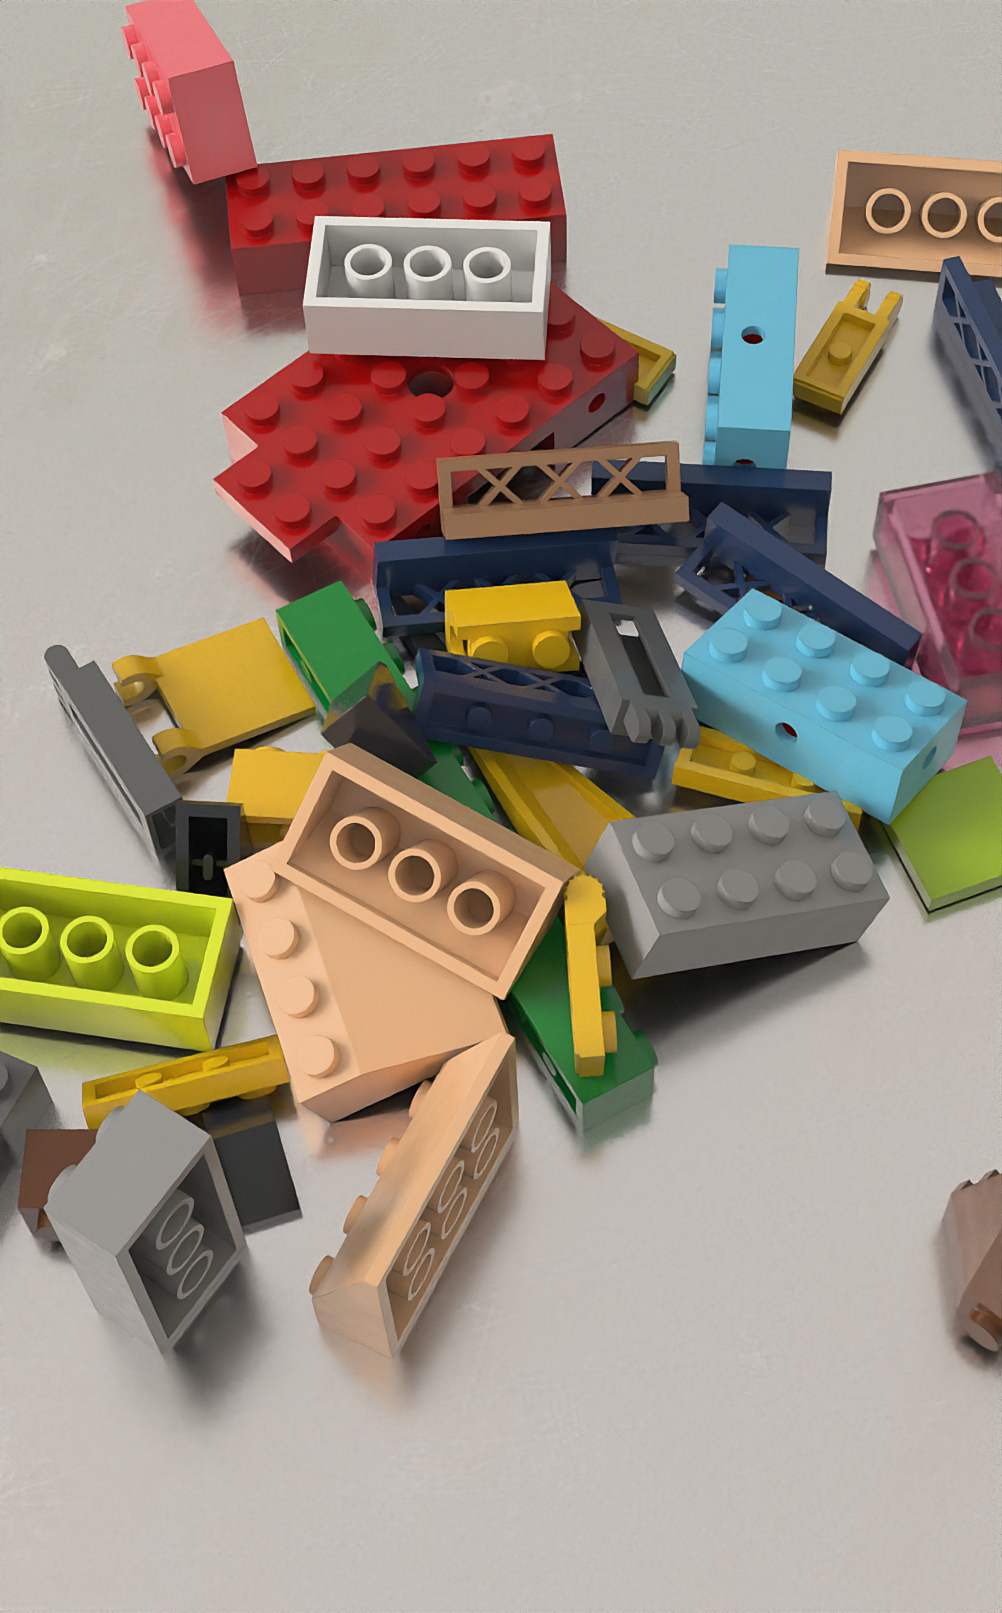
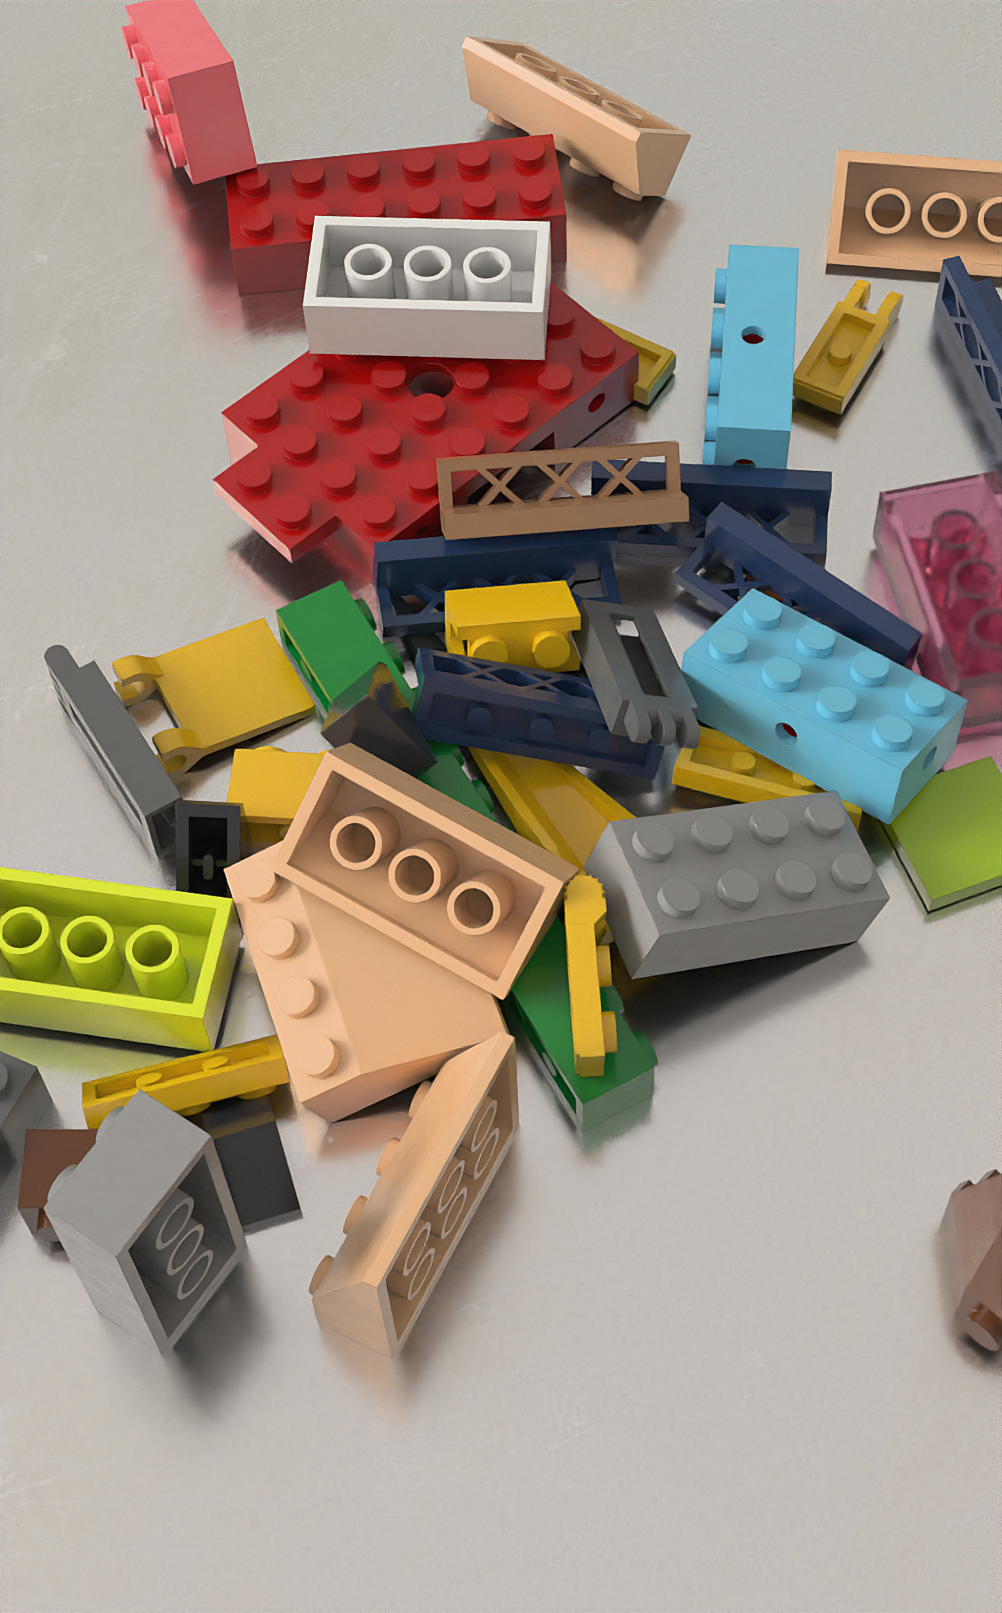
(585, 118): none -> light nougat slope

